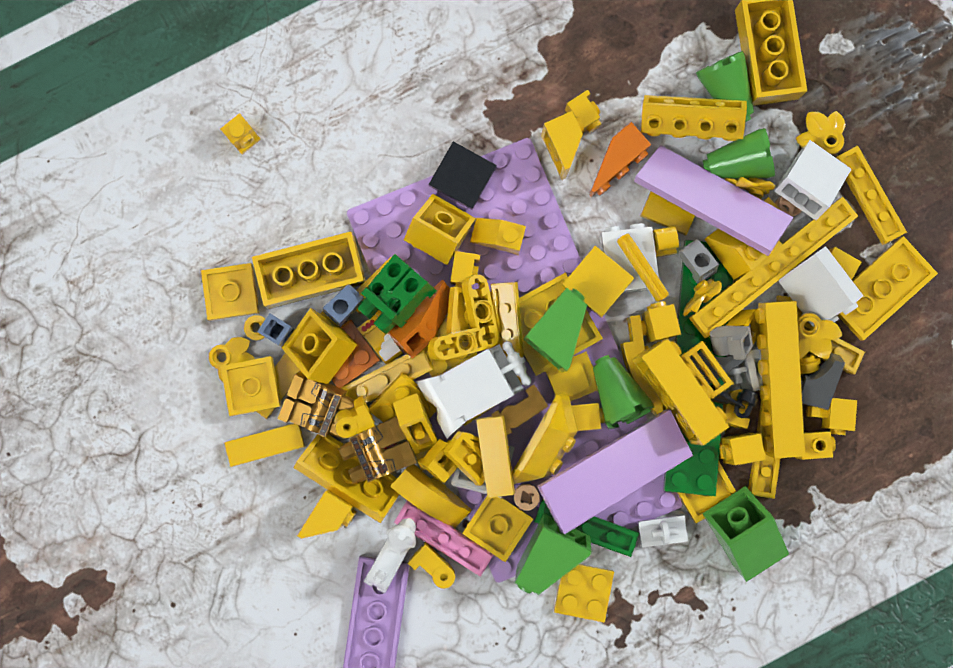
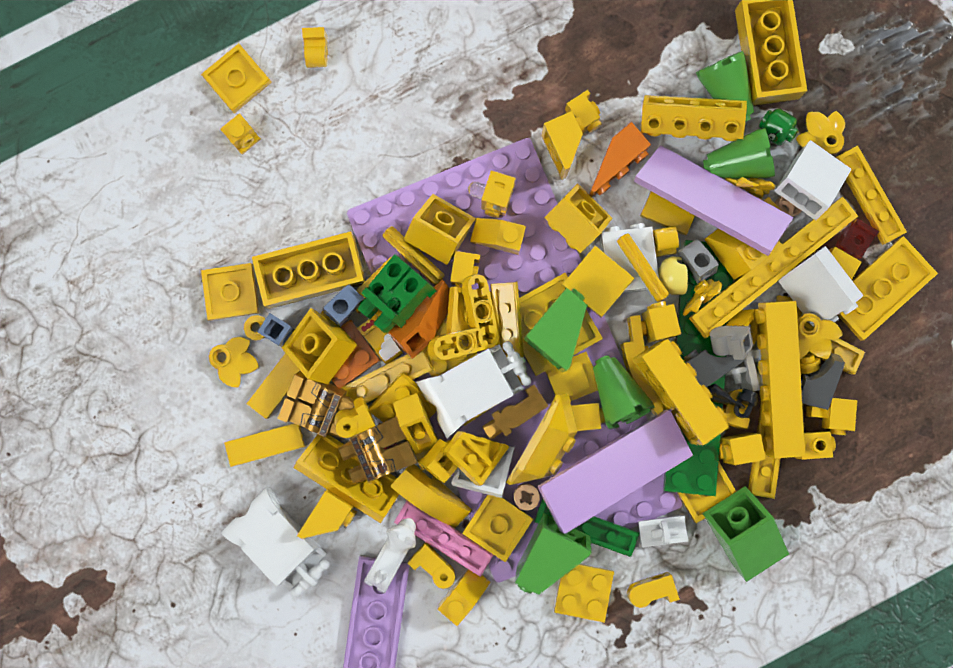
(236, 78): none -> yellow tile
(250, 386): yellow plate -> none
(272, 543): none -> white piece
(315, 47): none -> yellow leg
(413, 255): none -> yellow axle
(462, 175): black tile -> none
(463, 596): none -> yellow slope
(495, 194): none -> yellow piece
(495, 456): yellow tile -> none
(578, 218): none -> yellow slope
(652, 588): none -> yellow leg
(673, 275): none -> light yellow hair
(712, 360): yellow tile -> none
(779, 126): none -> green head
(858, 230): none -> clear red brick

